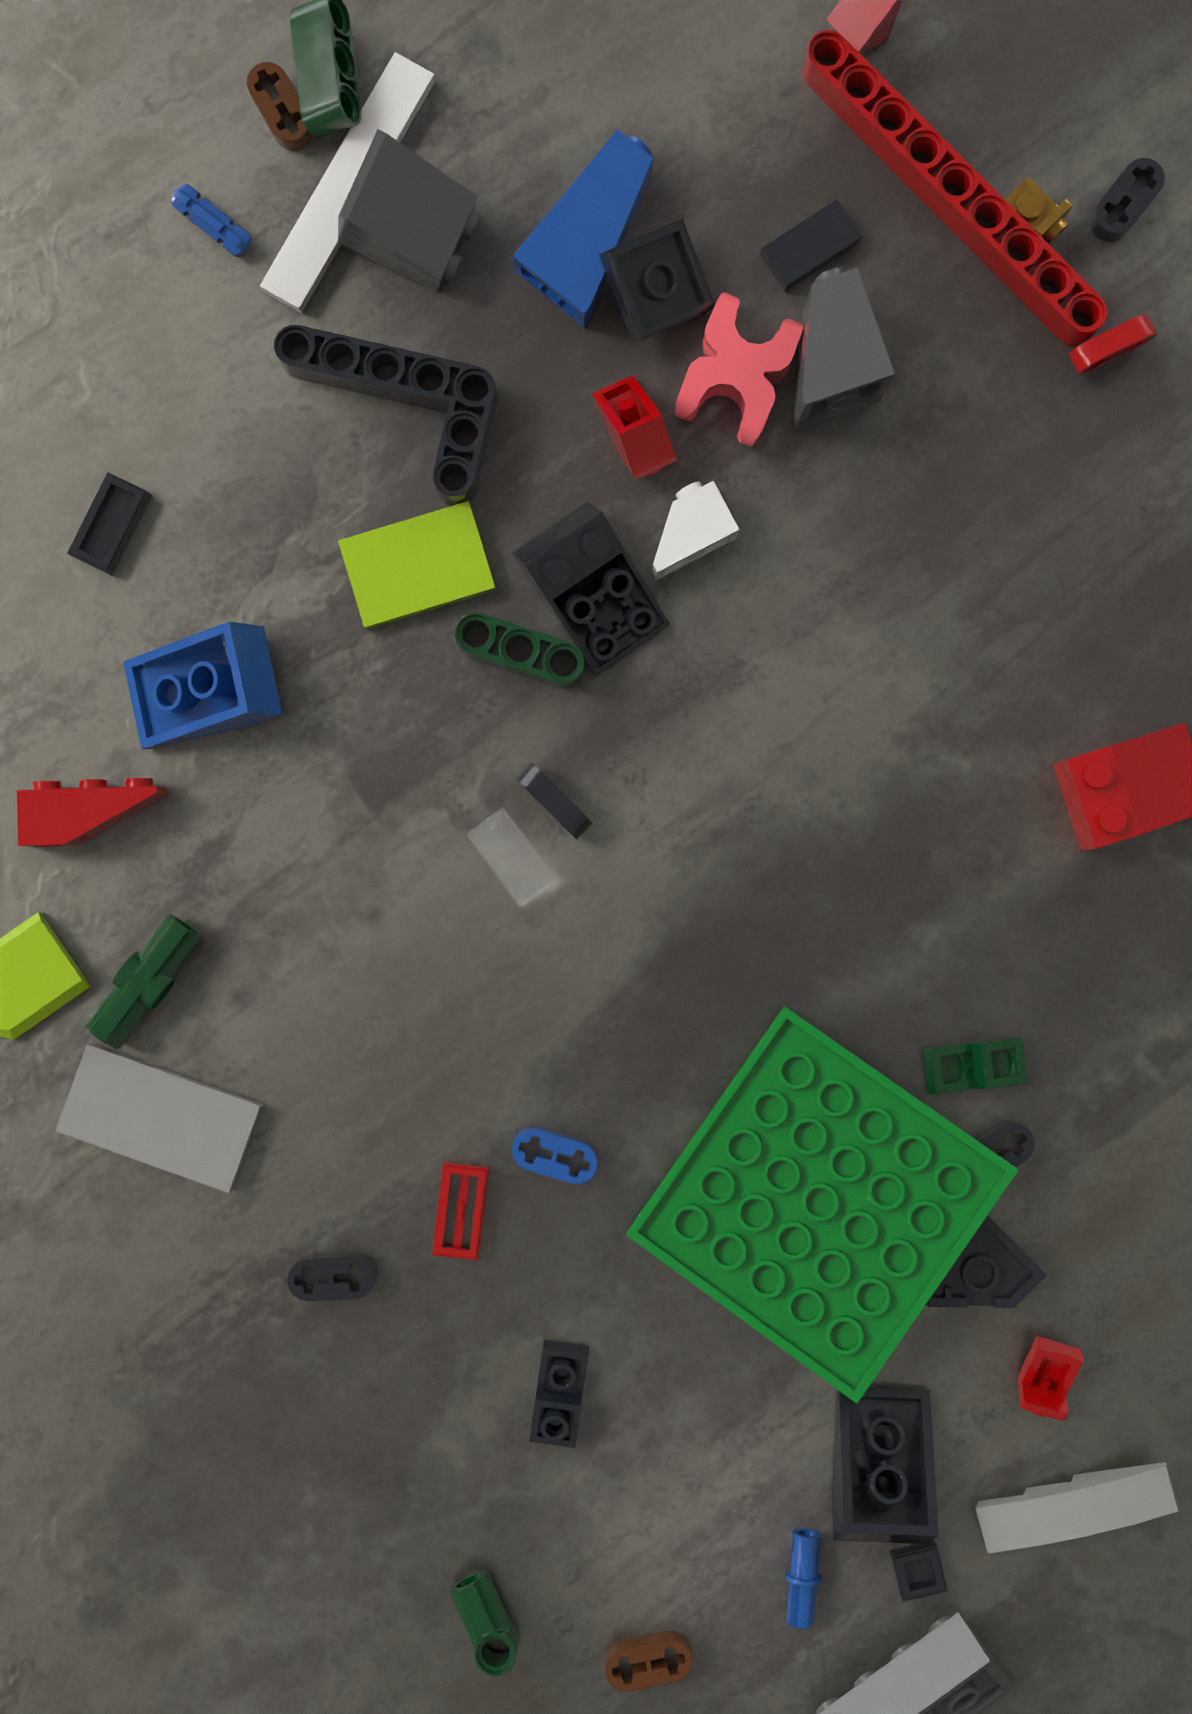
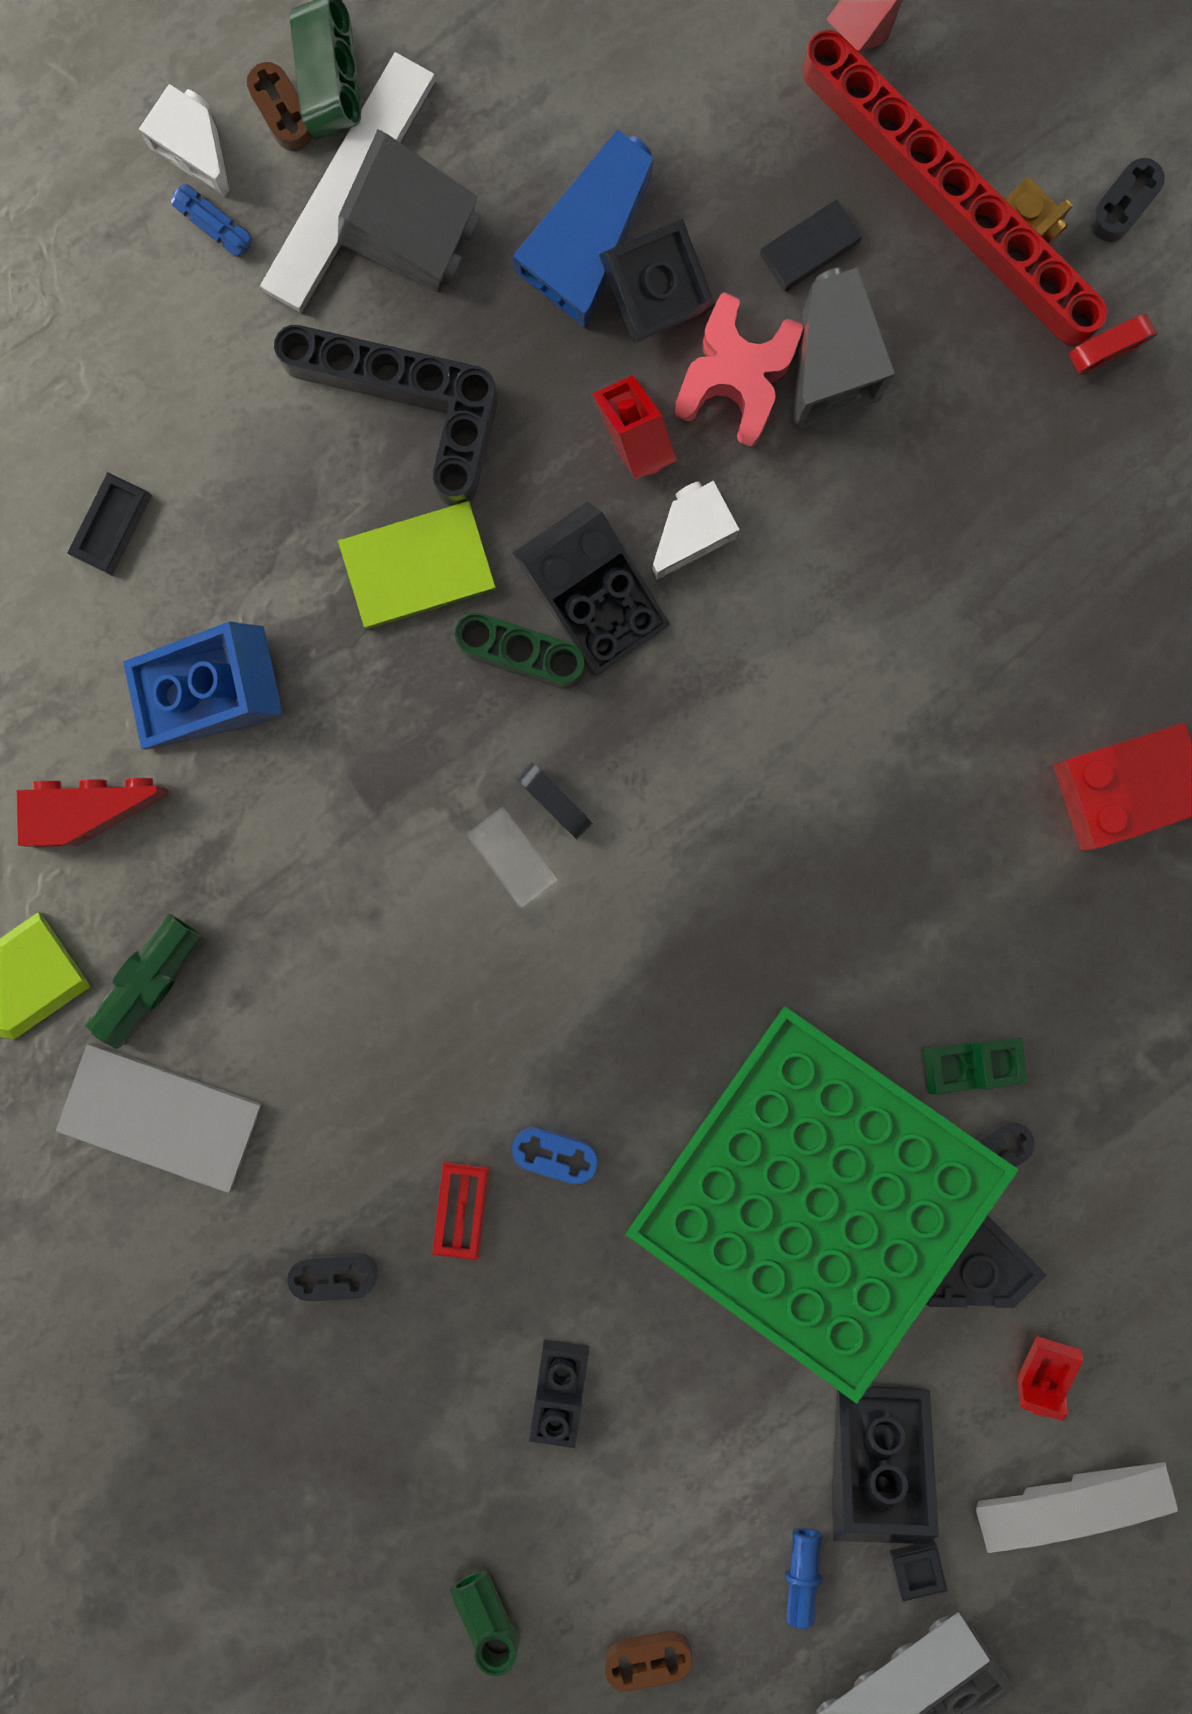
(187, 137): none -> white slope

